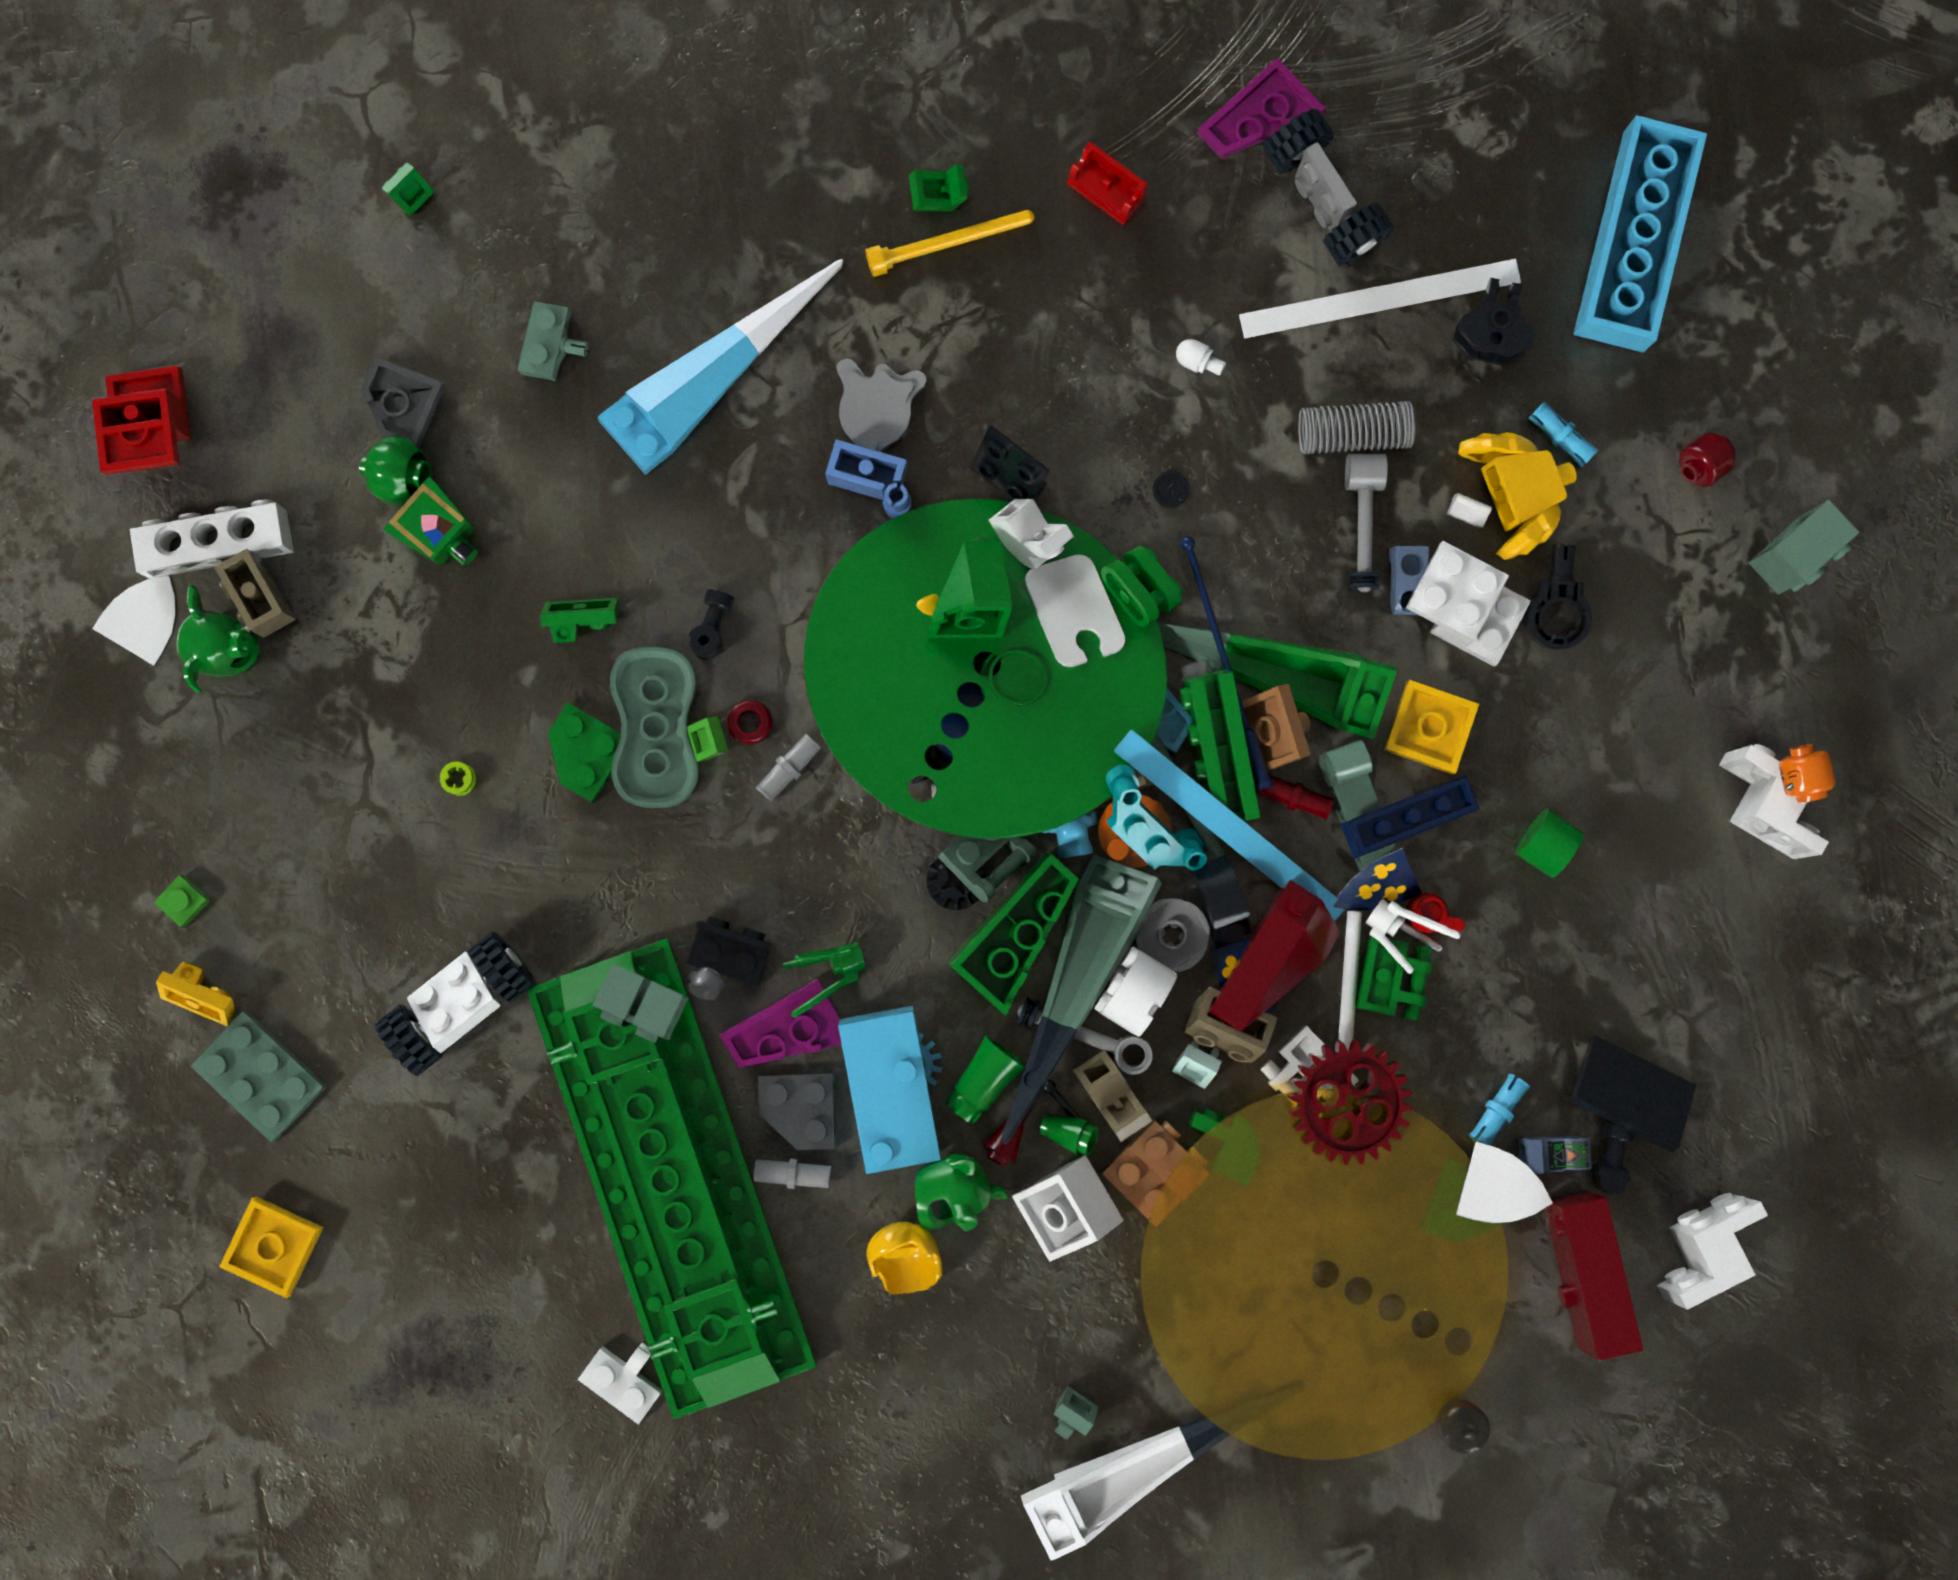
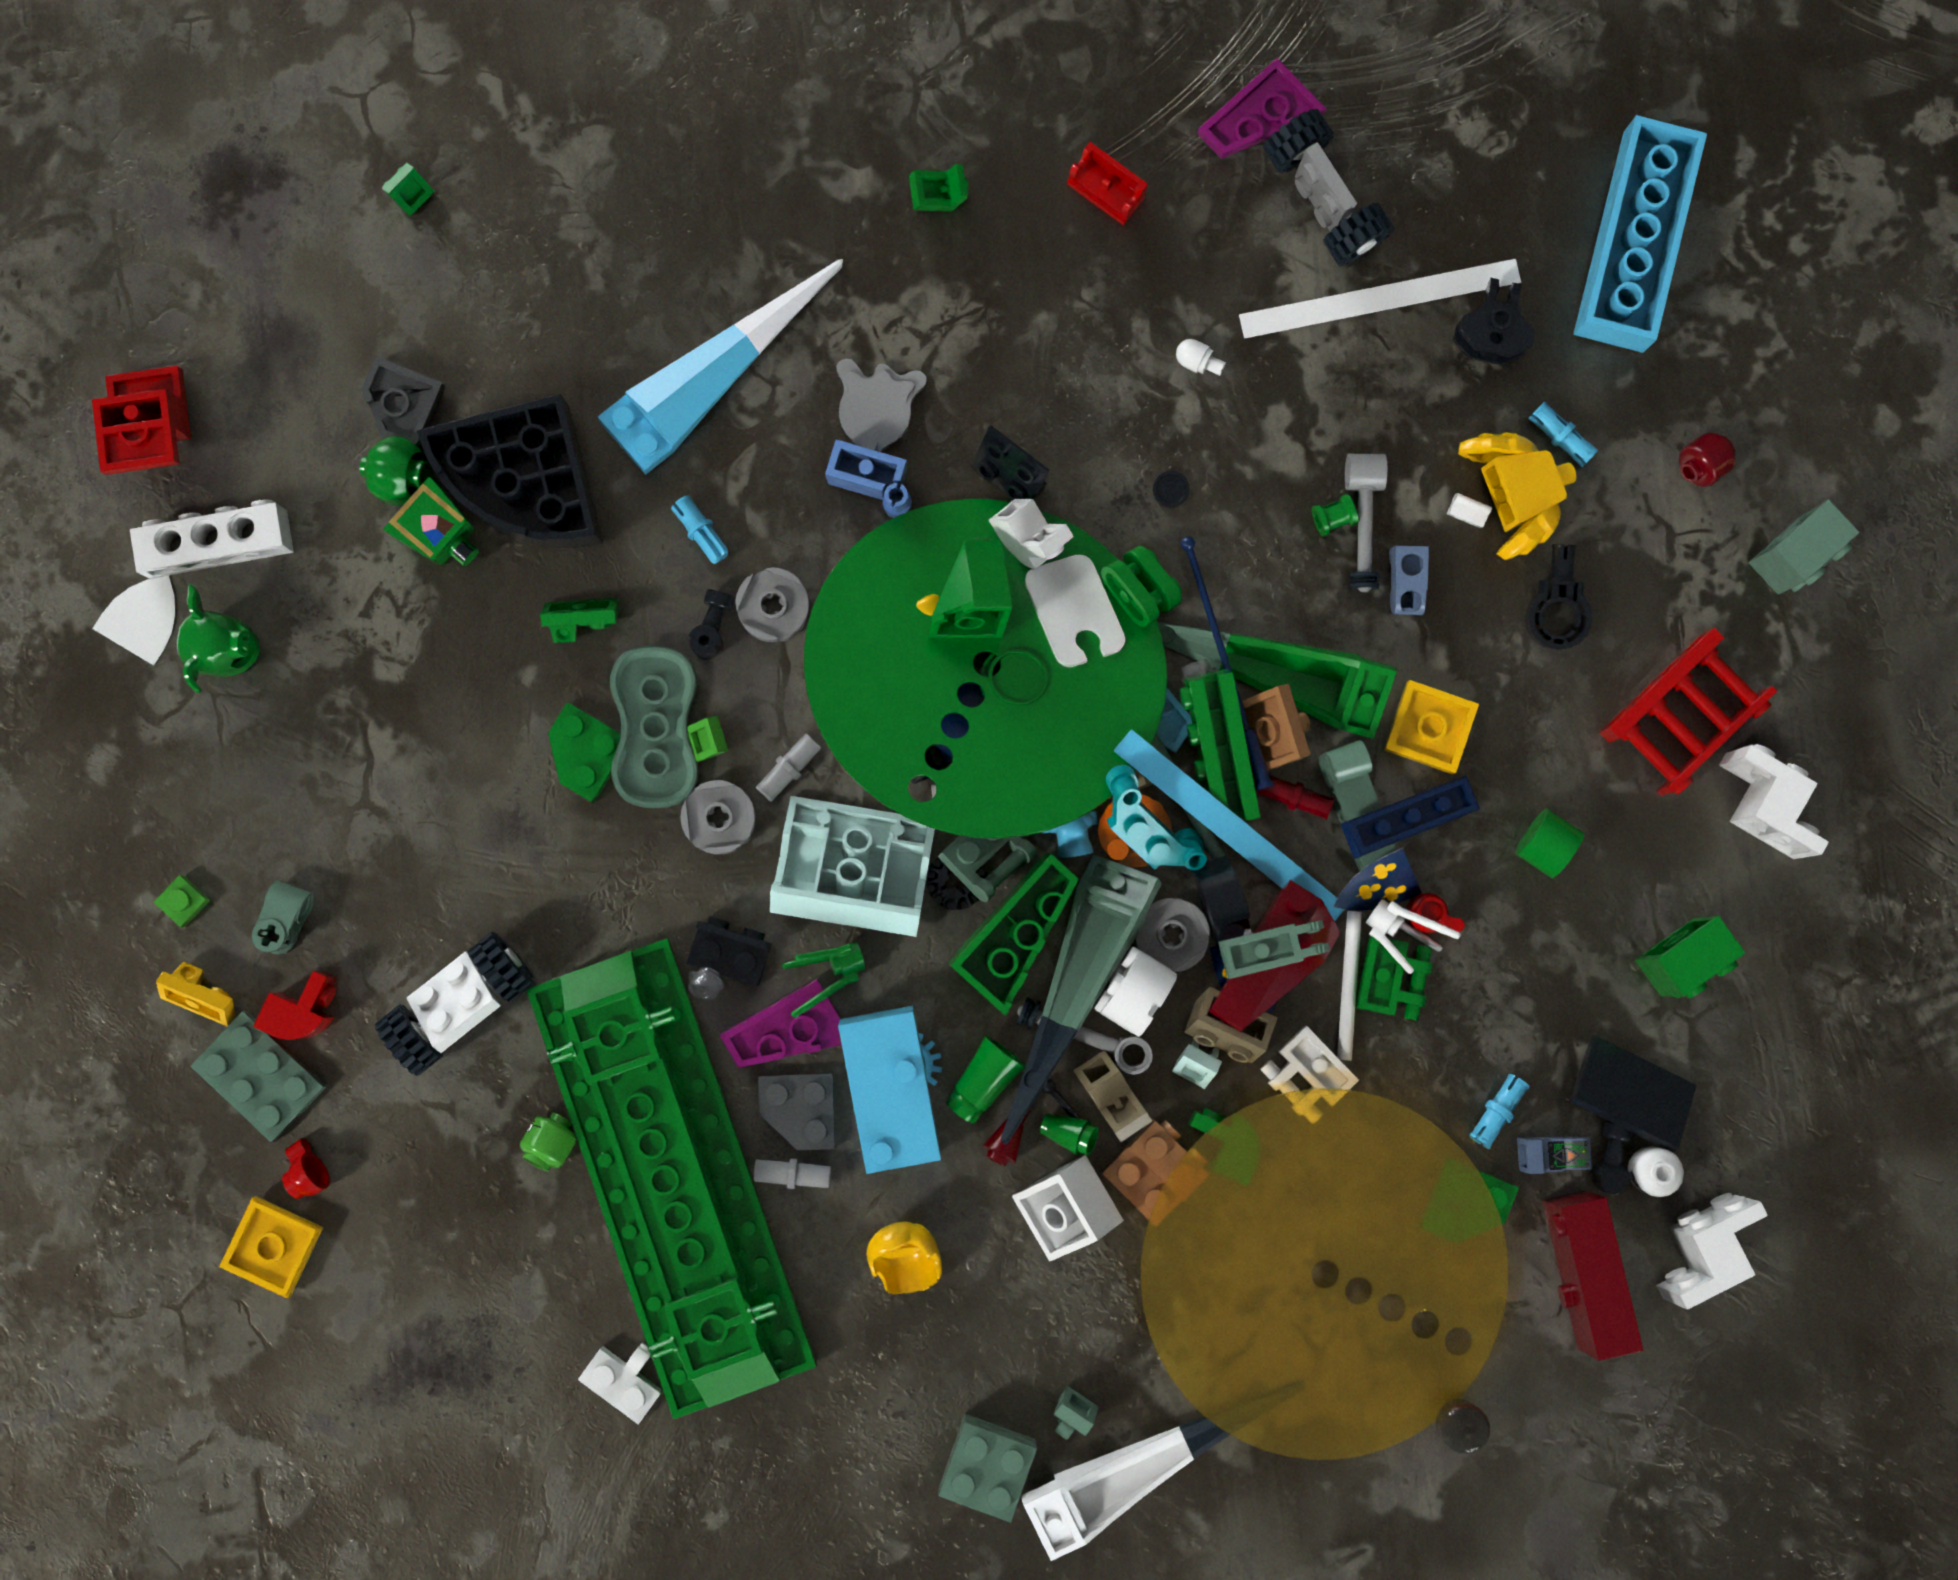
(254, 593): dark tan brick -> none
(282, 913): none -> sand green piece
(301, 1018): none -> red brick
(306, 1173): none -> red piece
(469, 779): lime bush -> none
(518, 472): none -> black brick
(548, 341): sand green plate -> none
(548, 1142): none -> bright green head
(639, 1002): sand green piece -> none
(700, 529): none -> medium azure axle
(702, 804): none -> light grey plate
(765, 723): dark red piece -> none
(766, 585): none -> light grey plate
(852, 866): none -> light aqua piece
(882, 259): yellow piece -> none
(960, 1187): green piece -> none
(987, 1468): none -> sand green brick
(1268, 949): none -> sand green hinge
(1334, 515): none -> green bush
(1362, 1134): dark red gear -> none
(1402, 426): light grey piece -> none
(1468, 603): white bracket -> none
(1500, 1188): white sticker -> none
(1652, 701): none -> red fence
(1655, 1171): none -> white head
(1691, 957): none -> green brick
(1807, 773): orange head -> none

